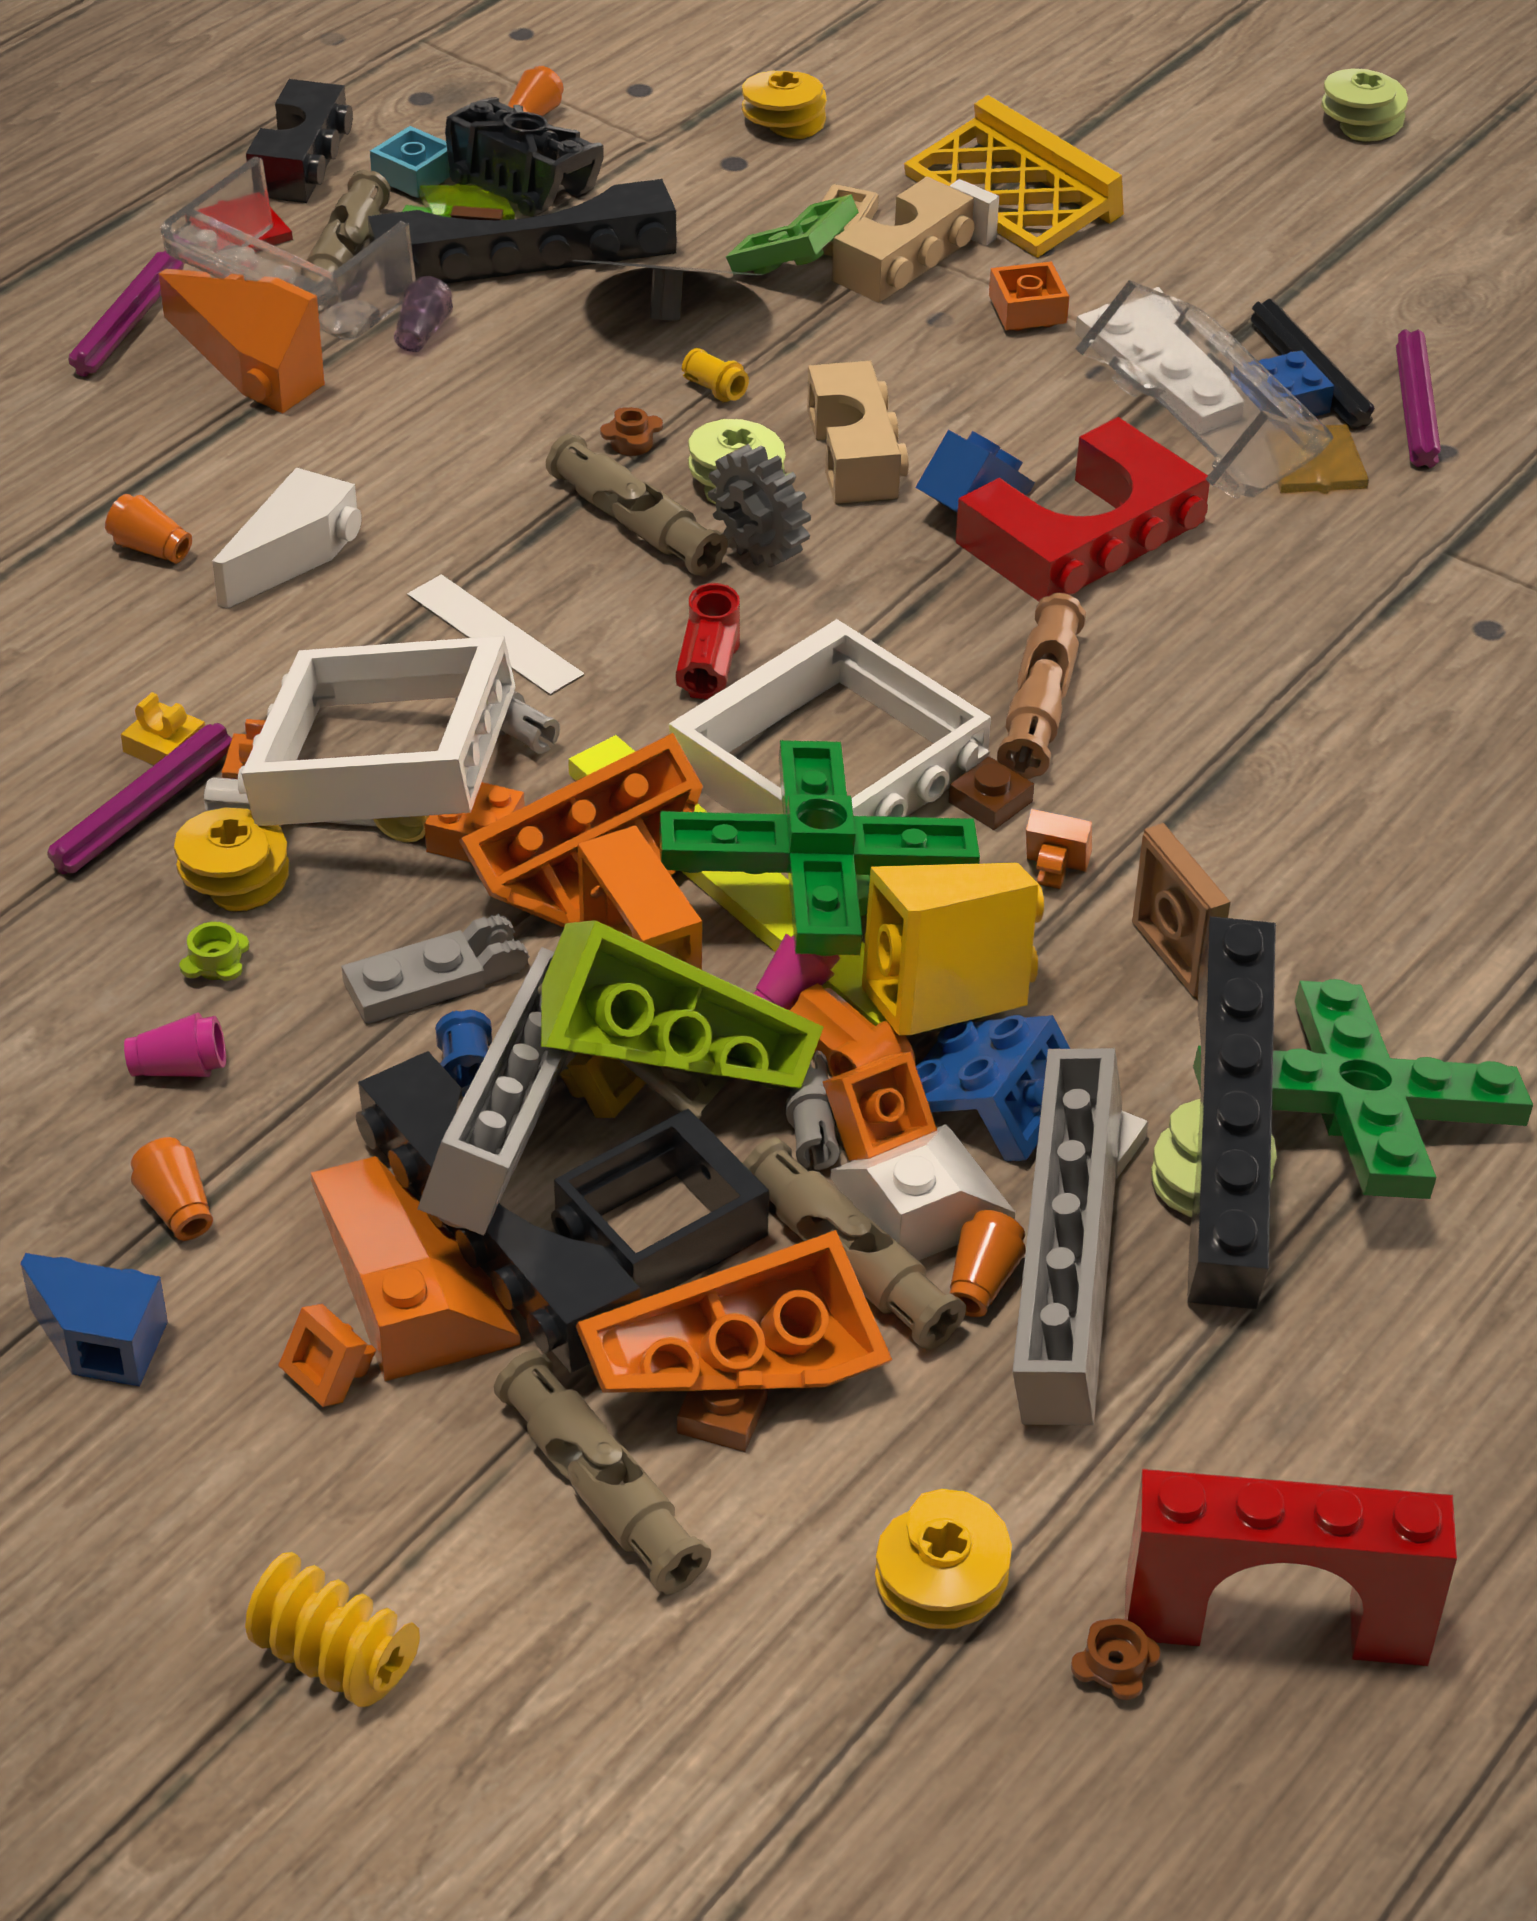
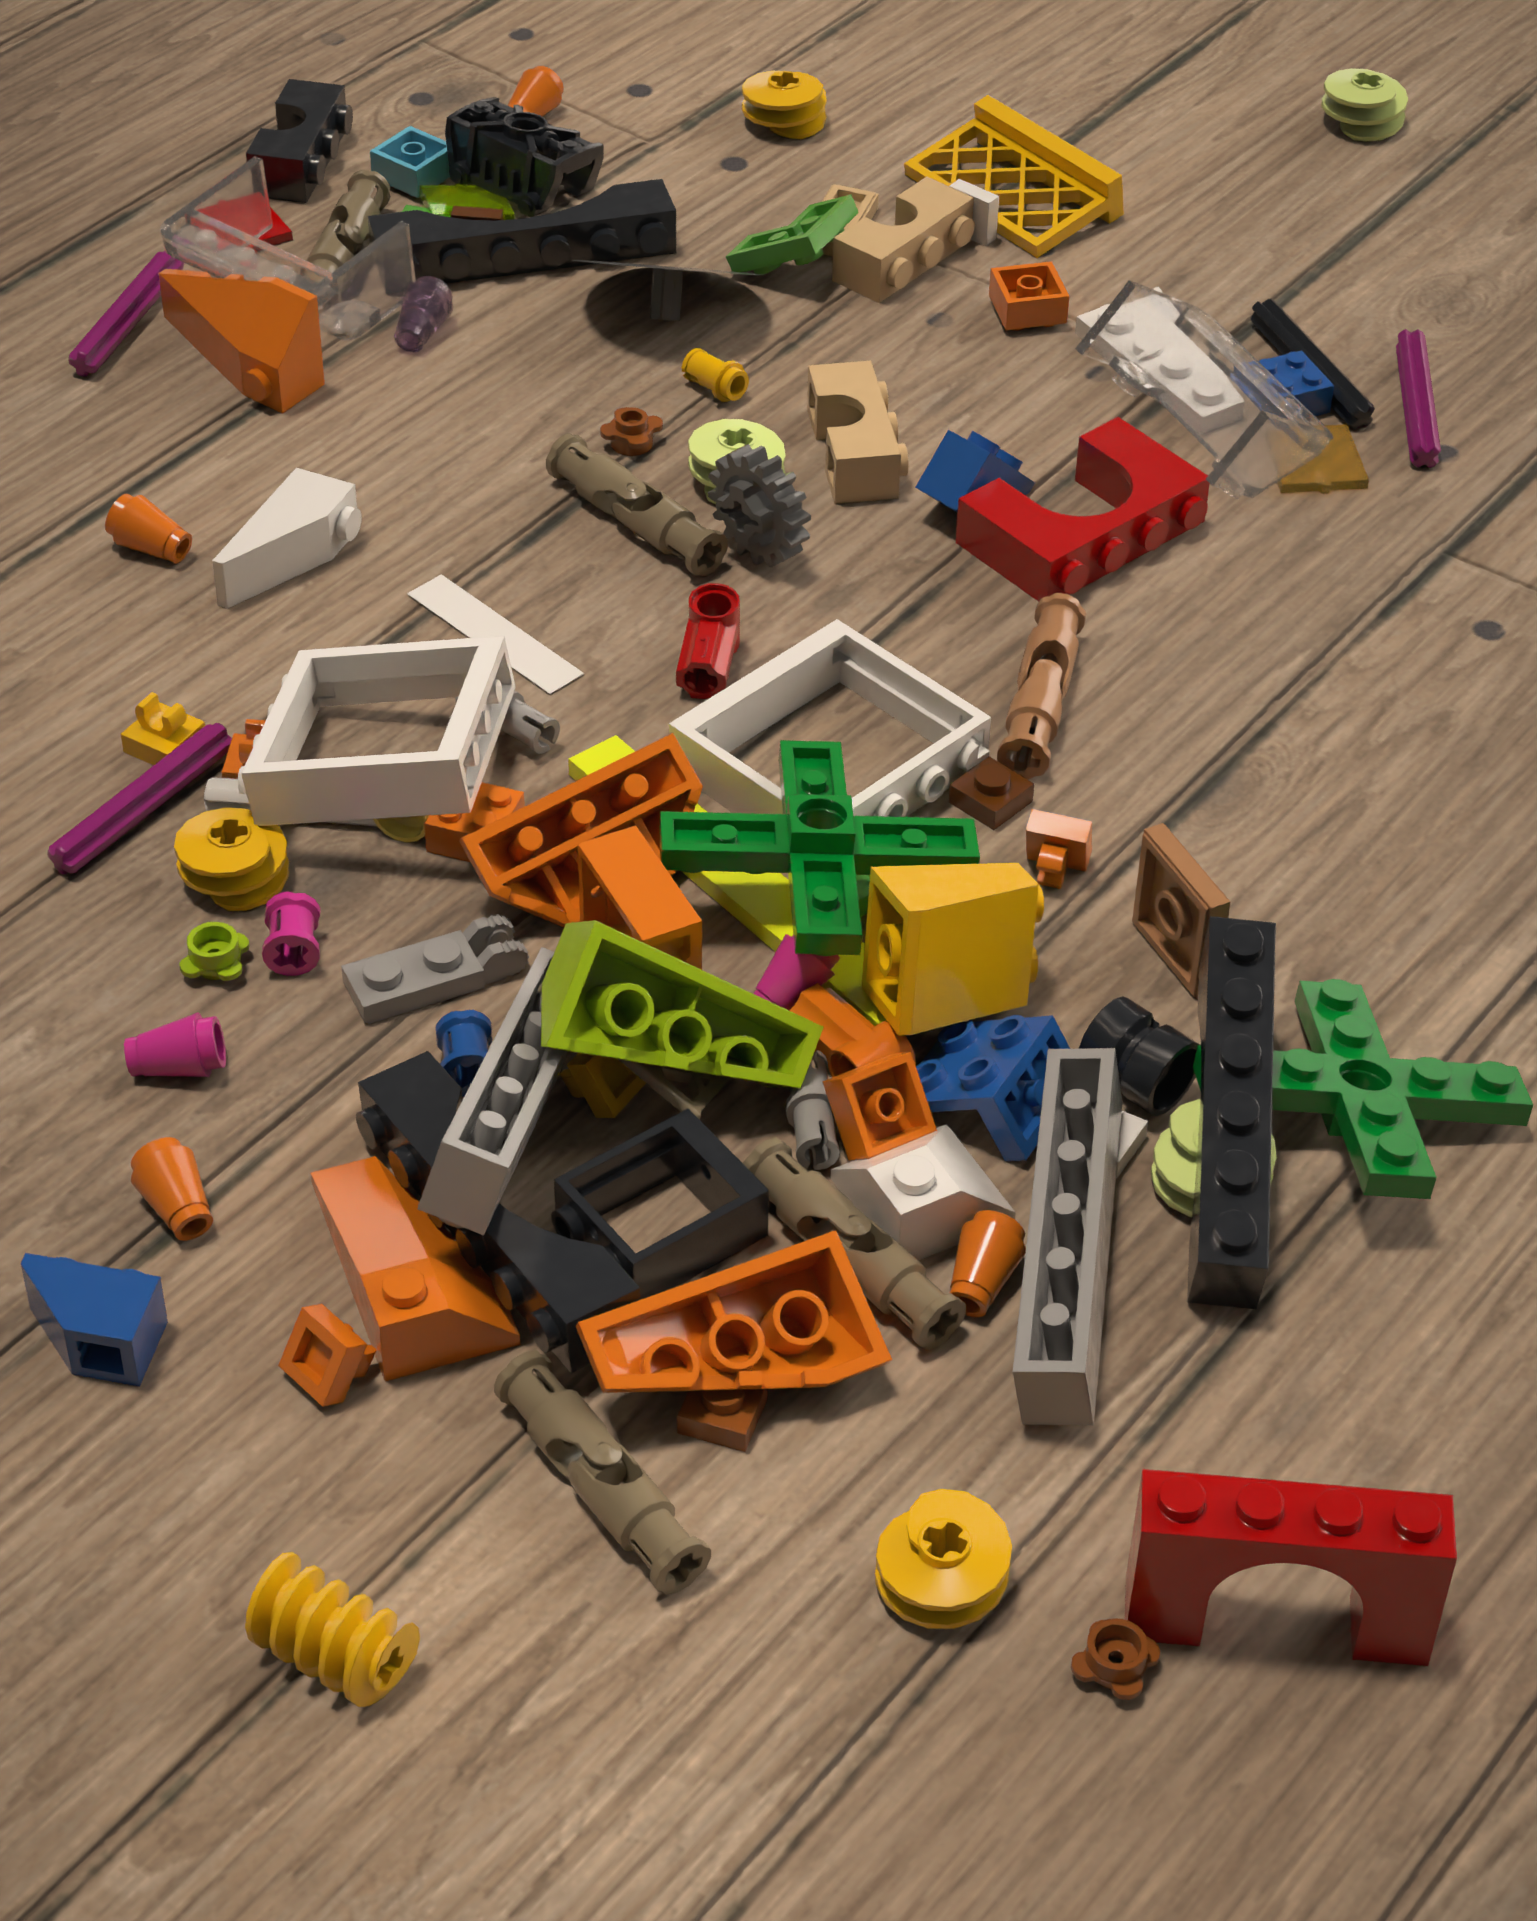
(291, 939): none -> dark pink bush
(1151, 1059): none -> black wheel

